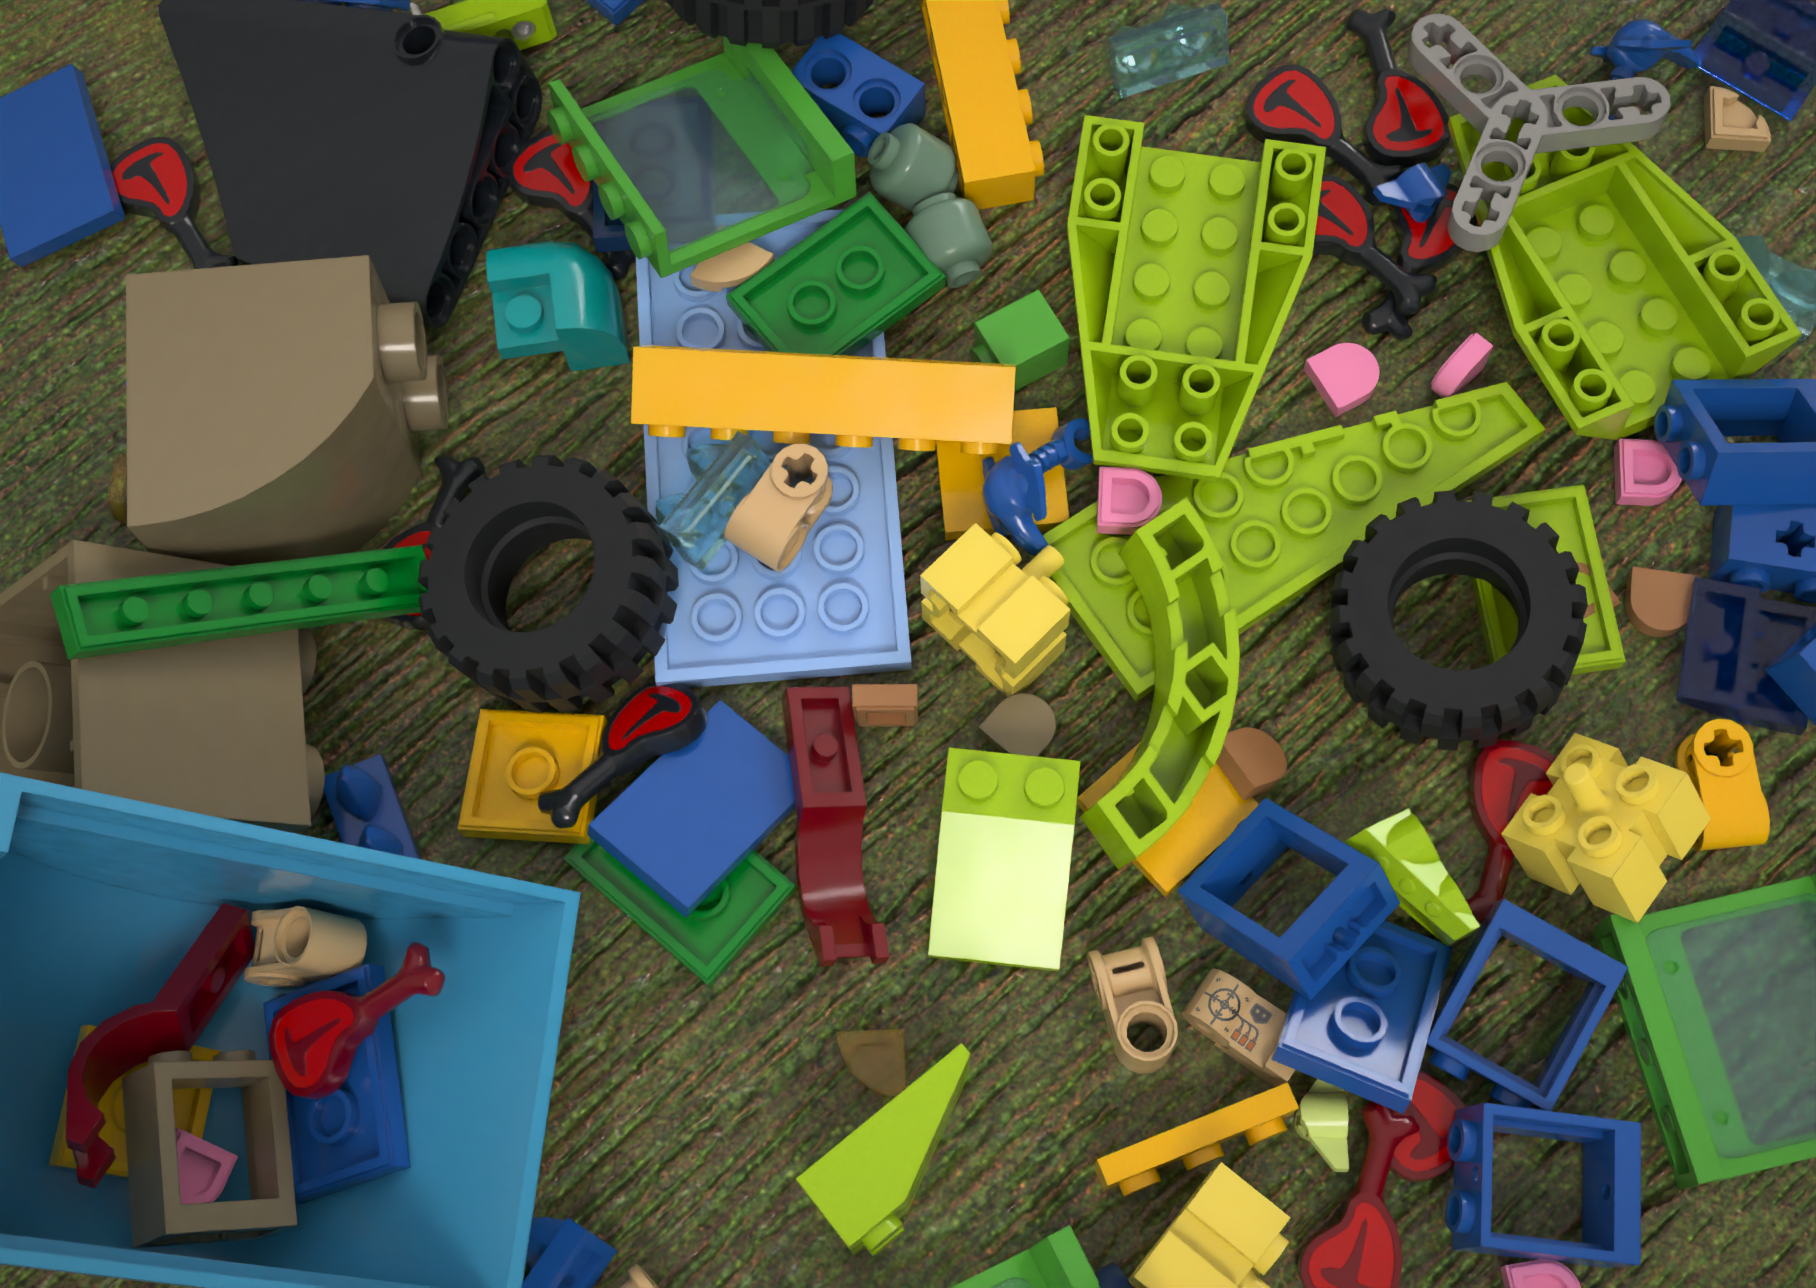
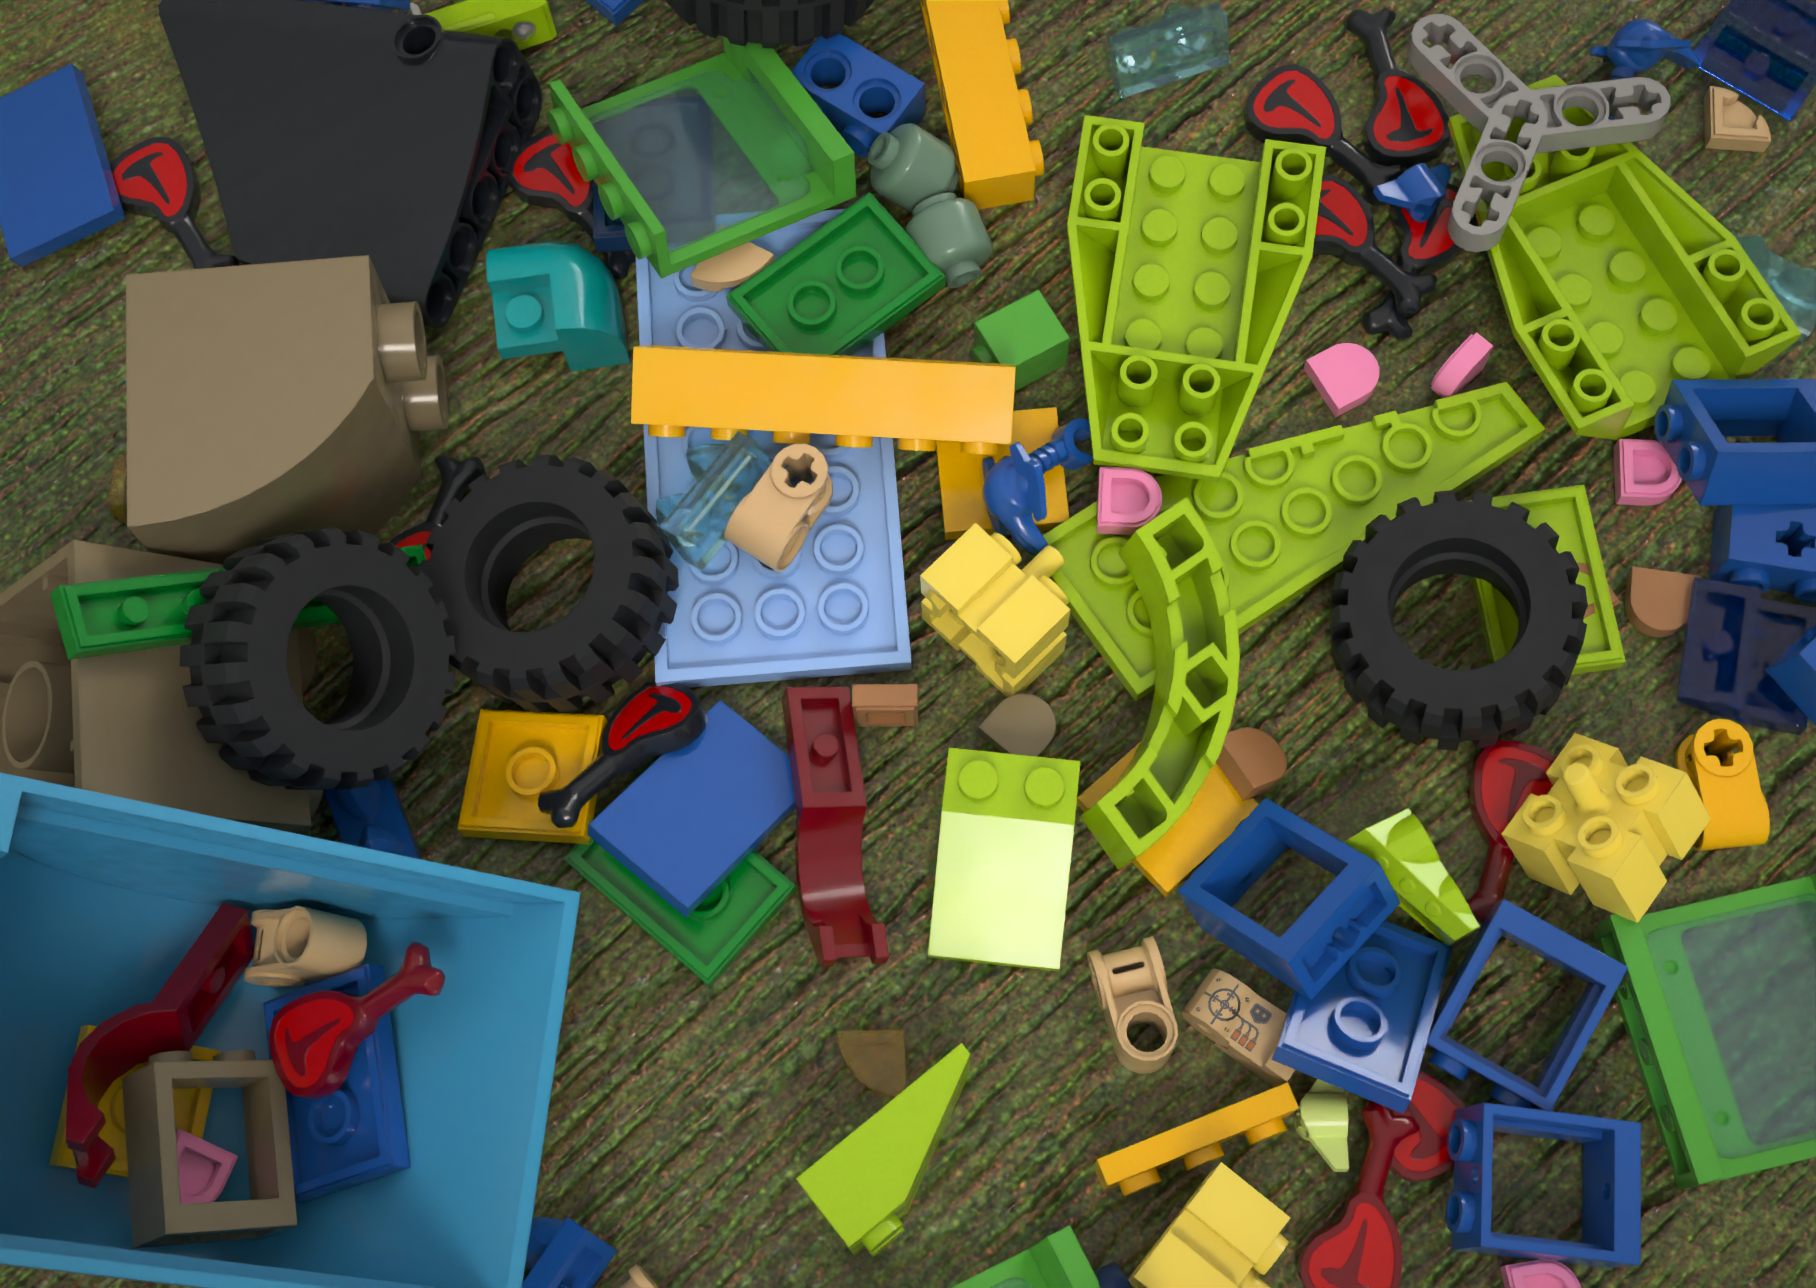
(242, 660): none -> black tyre

